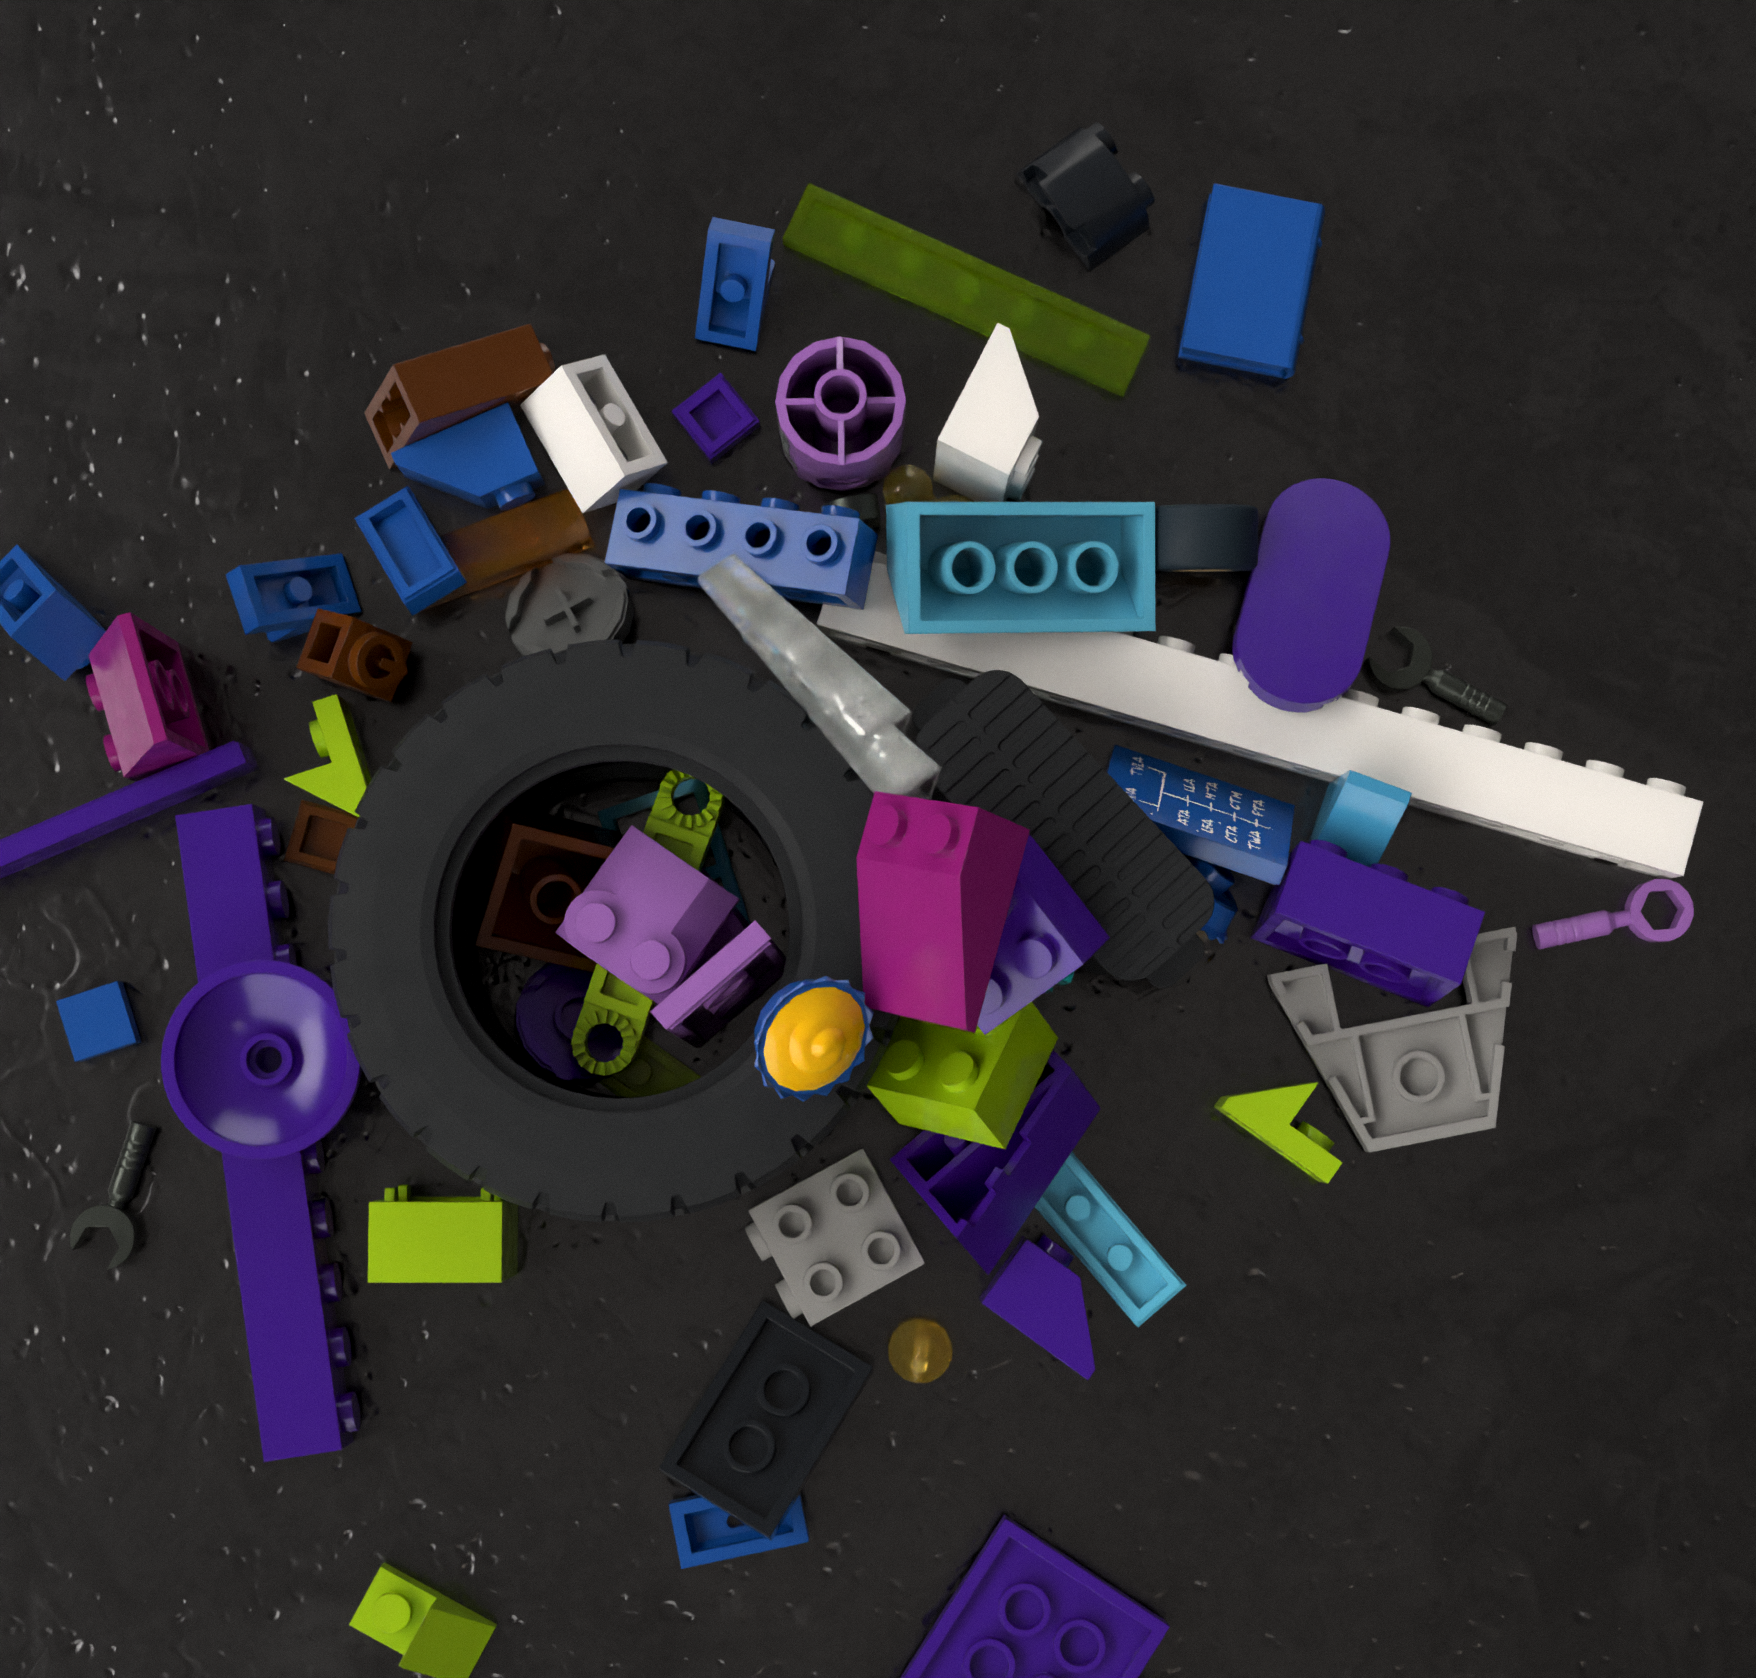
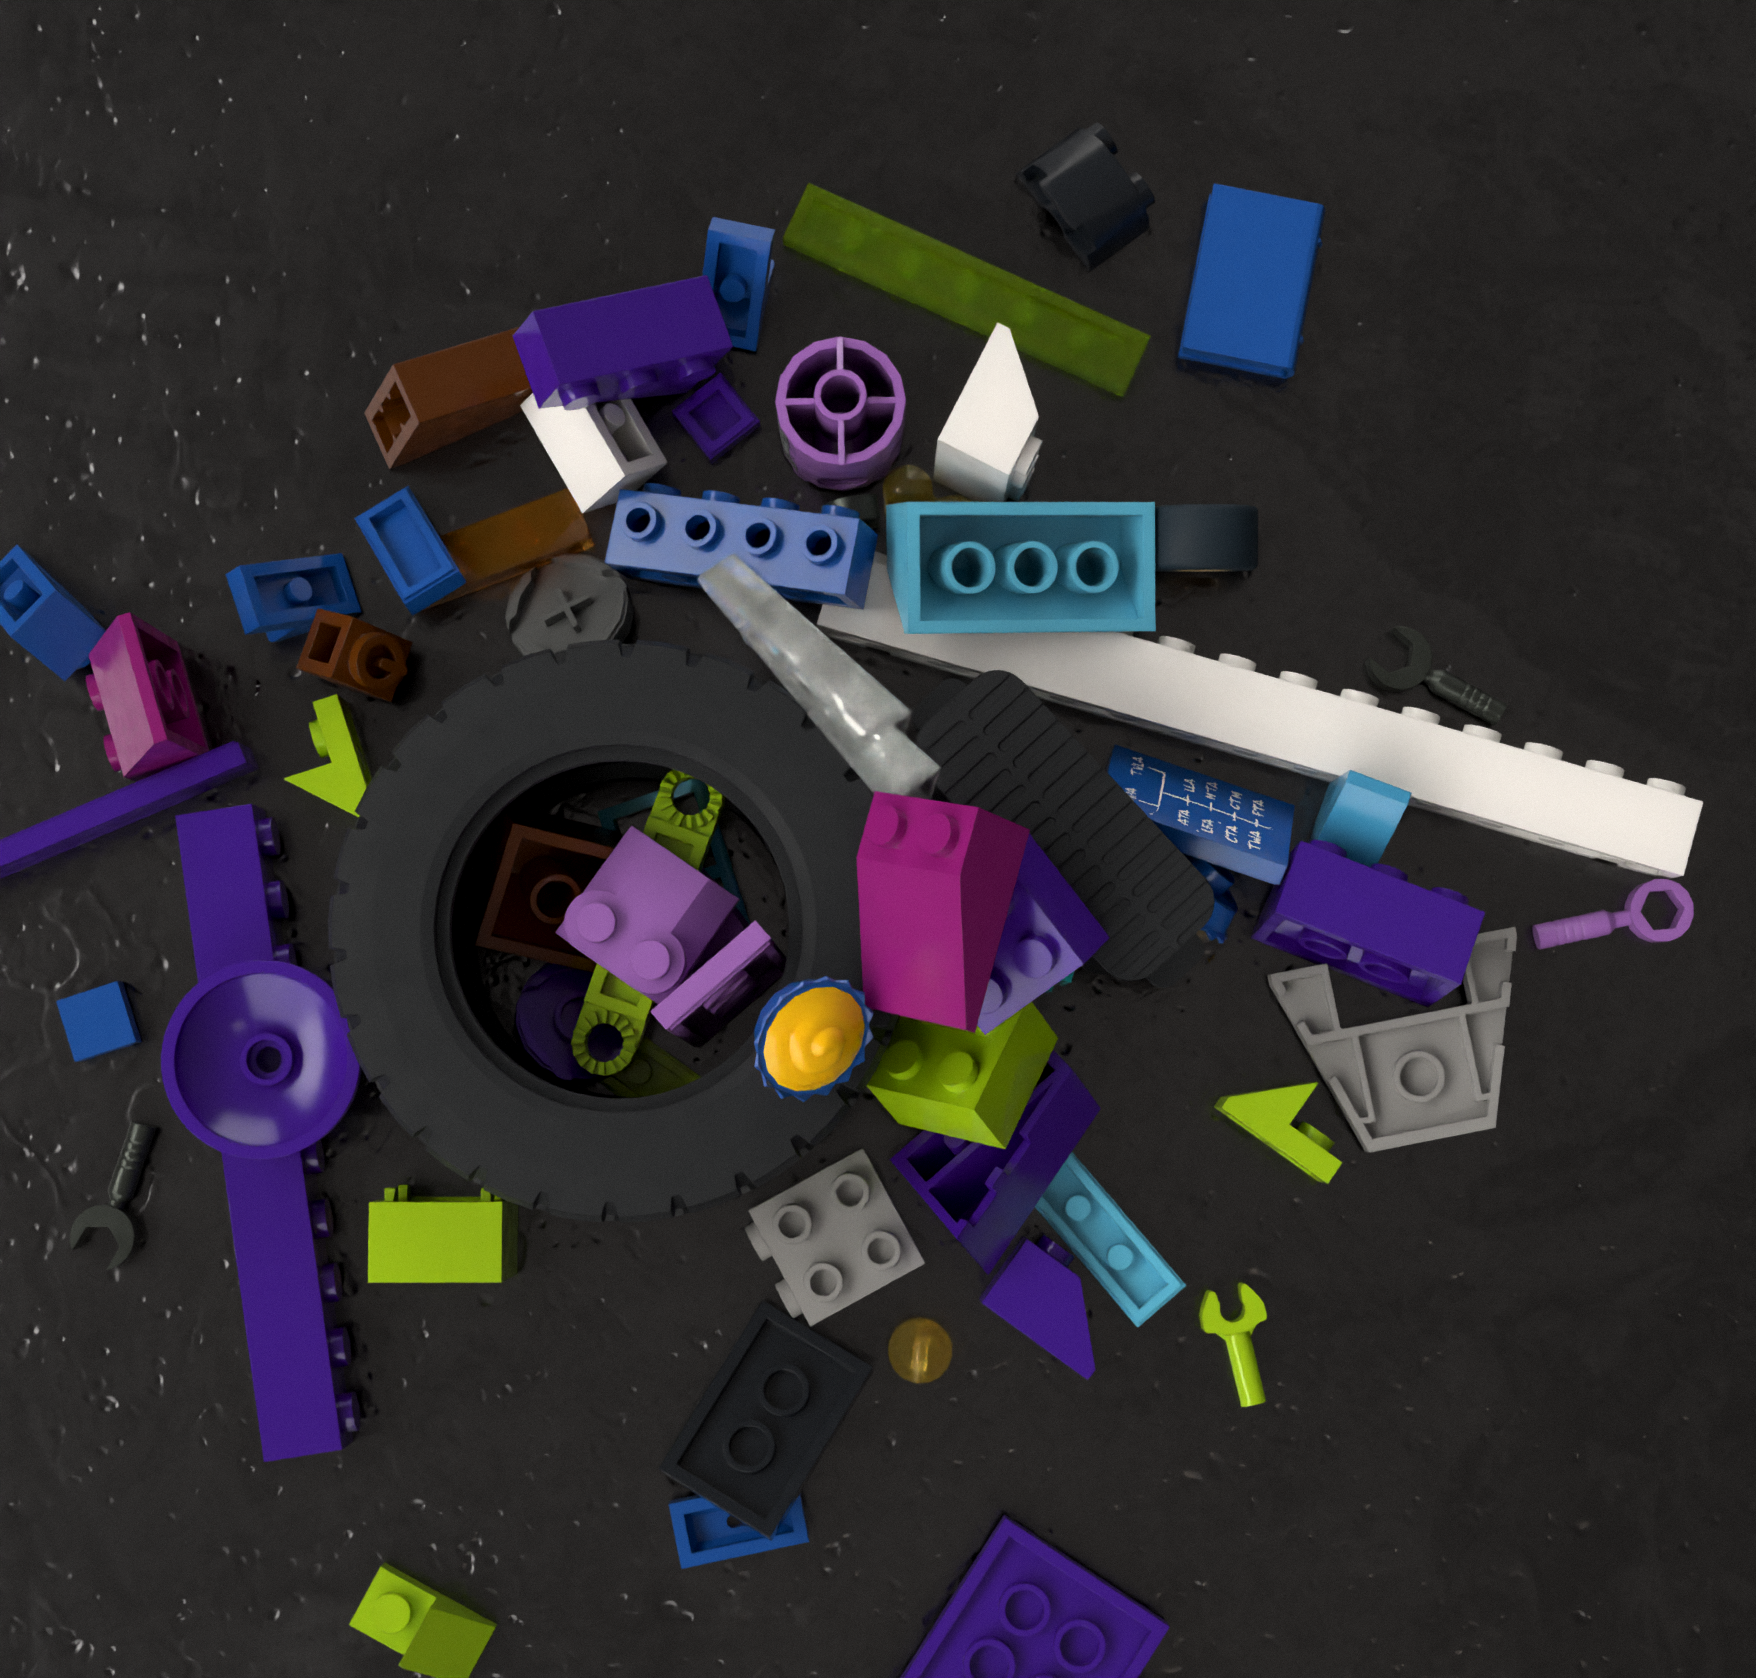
(318, 836): reddish brown tile -> none
(476, 461): blue slope -> none
(623, 345): none -> dark purple wedge
(1238, 1340): none -> lime bar
(1311, 595): dark purple tile -> none

